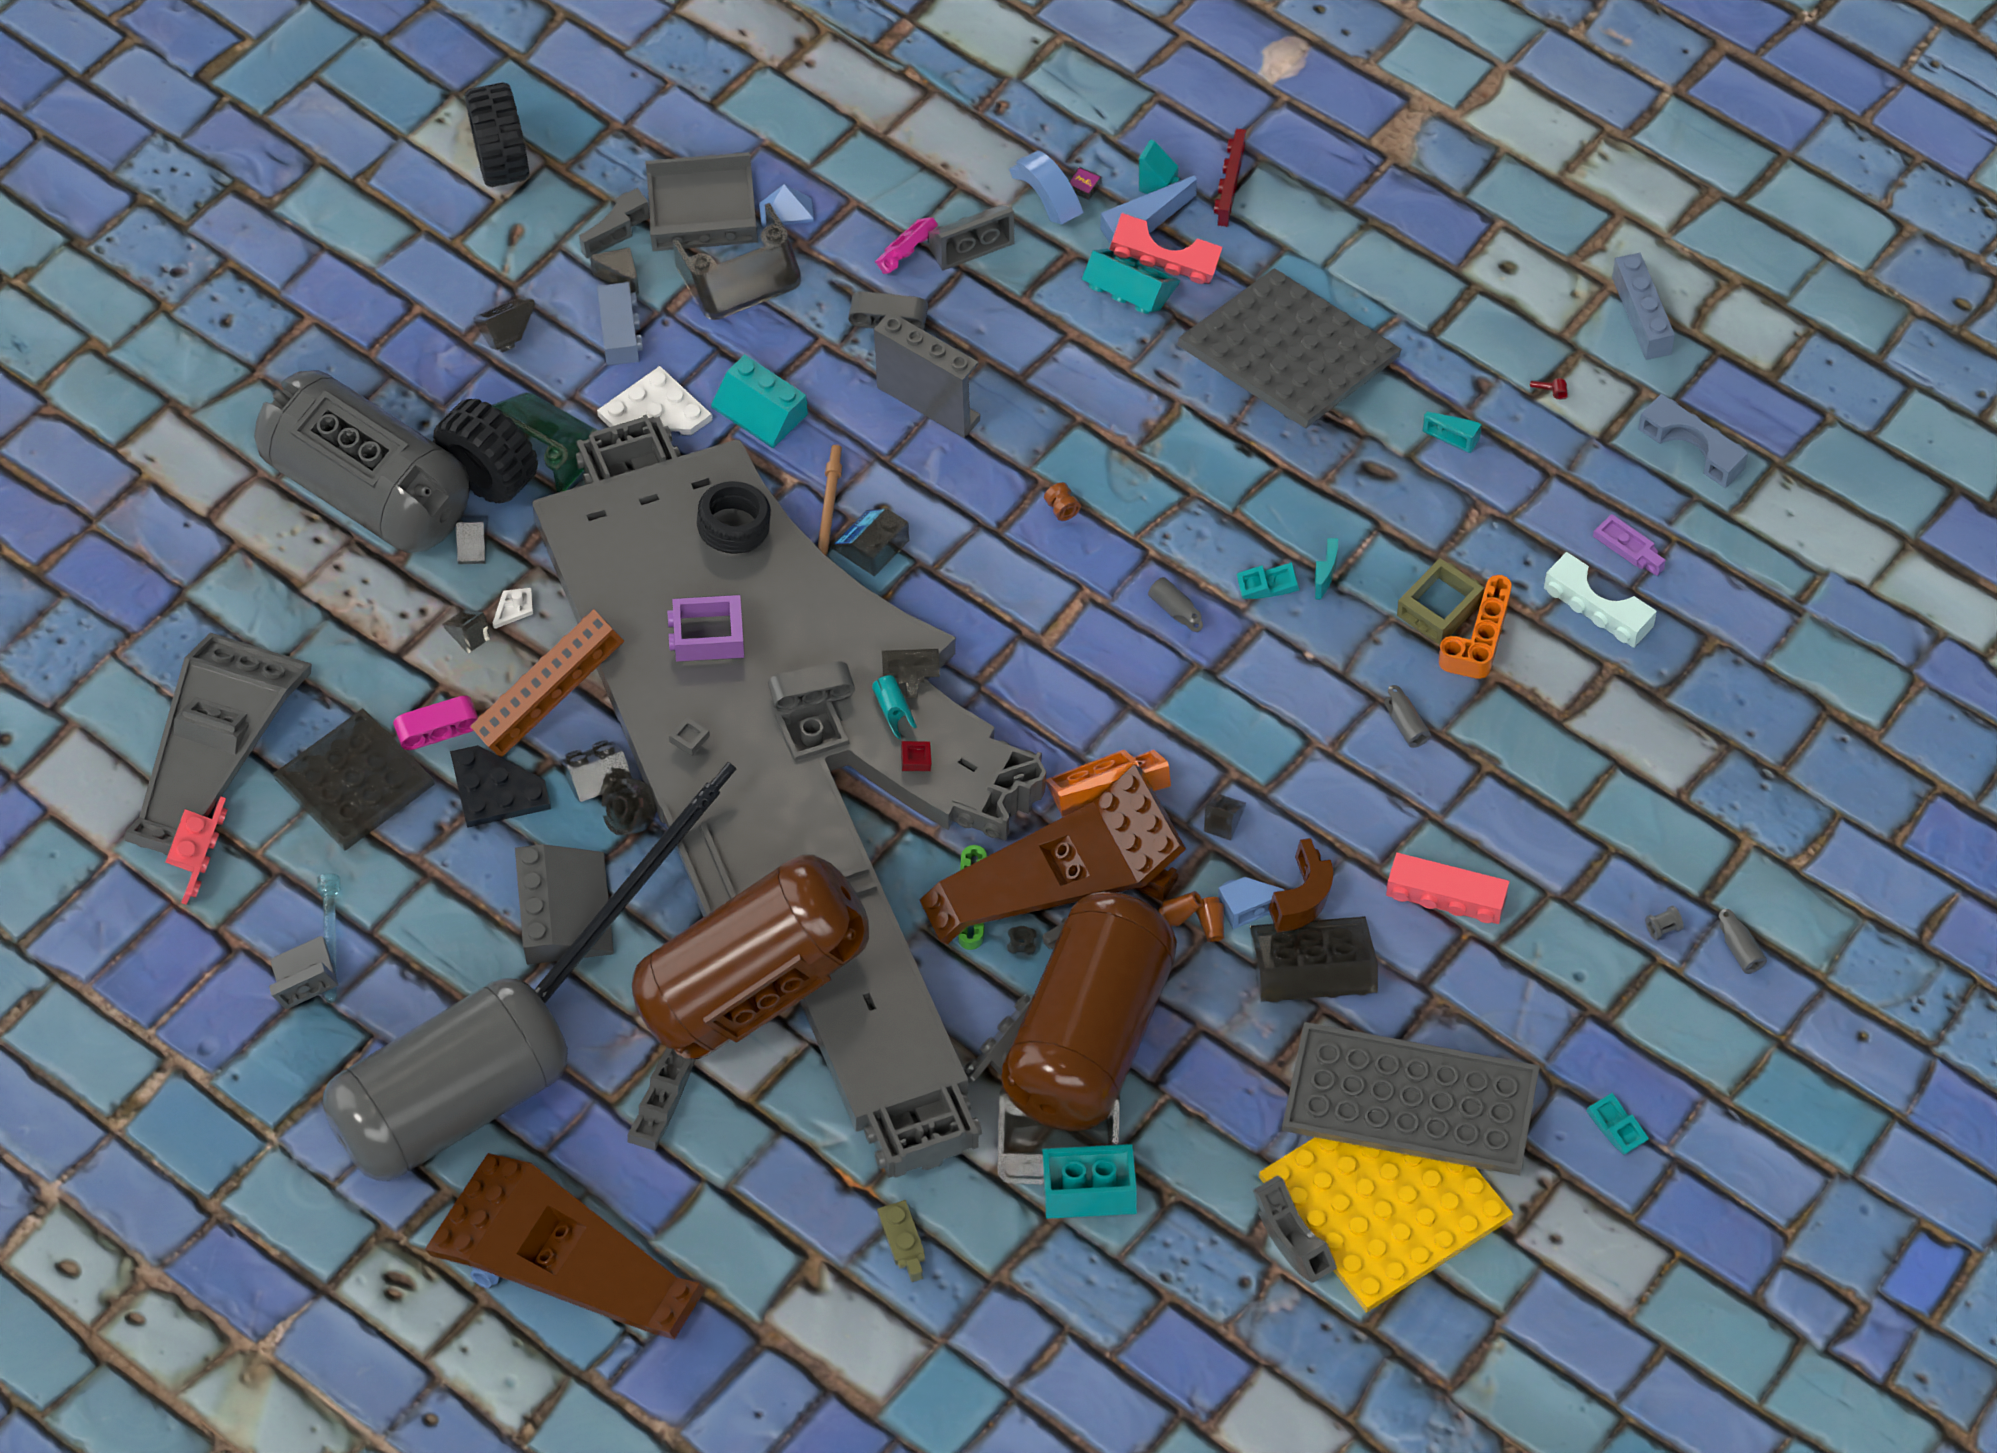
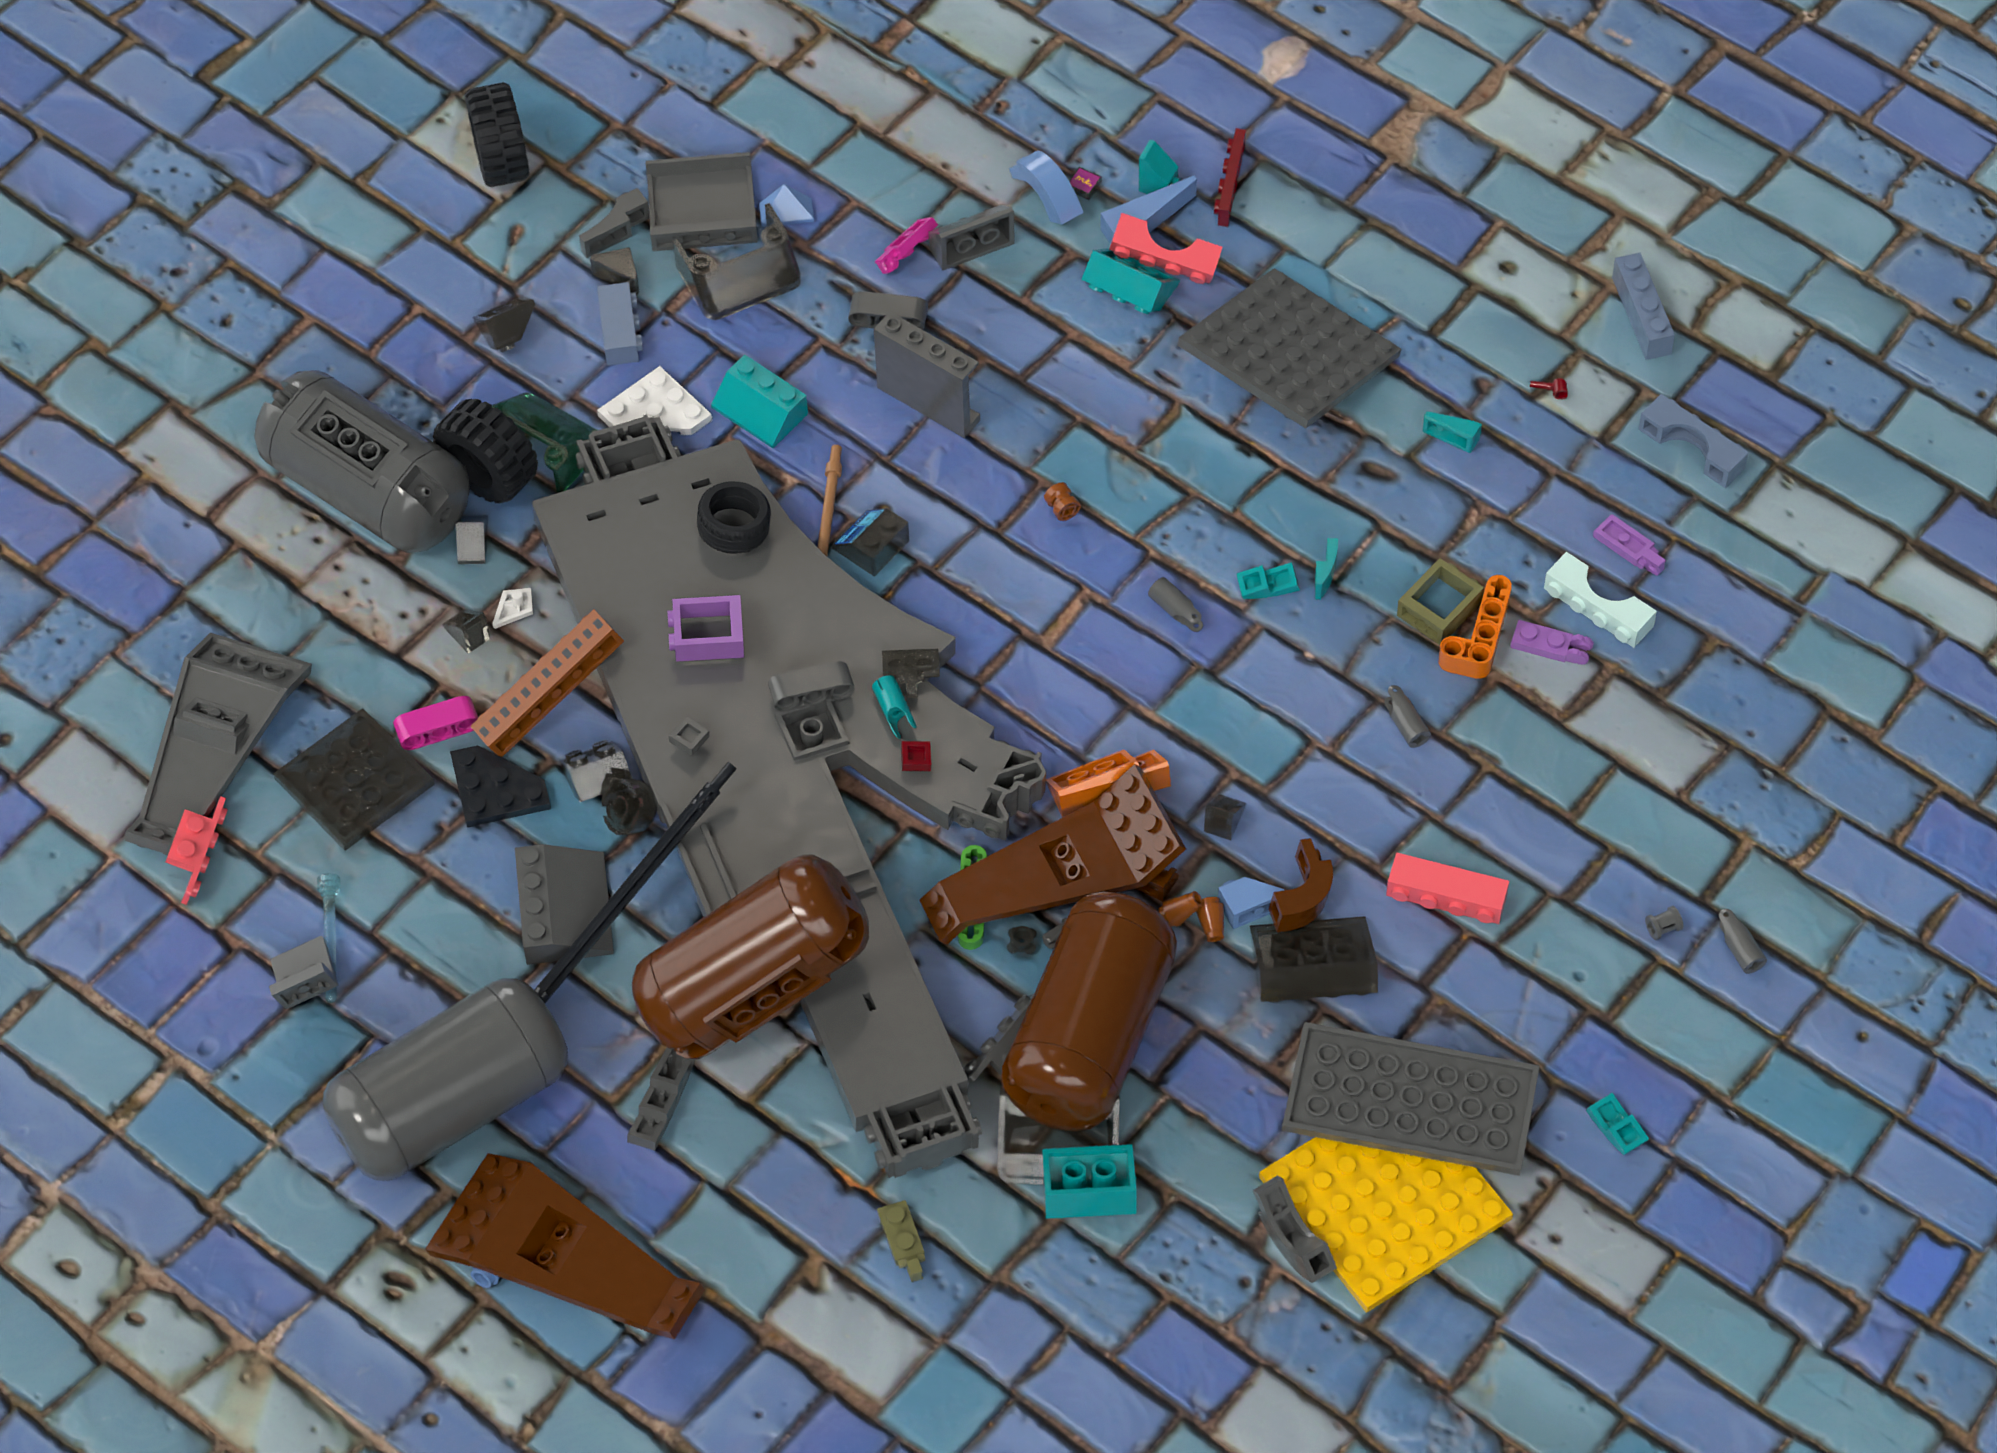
(1551, 643): none -> medium lavender hinge

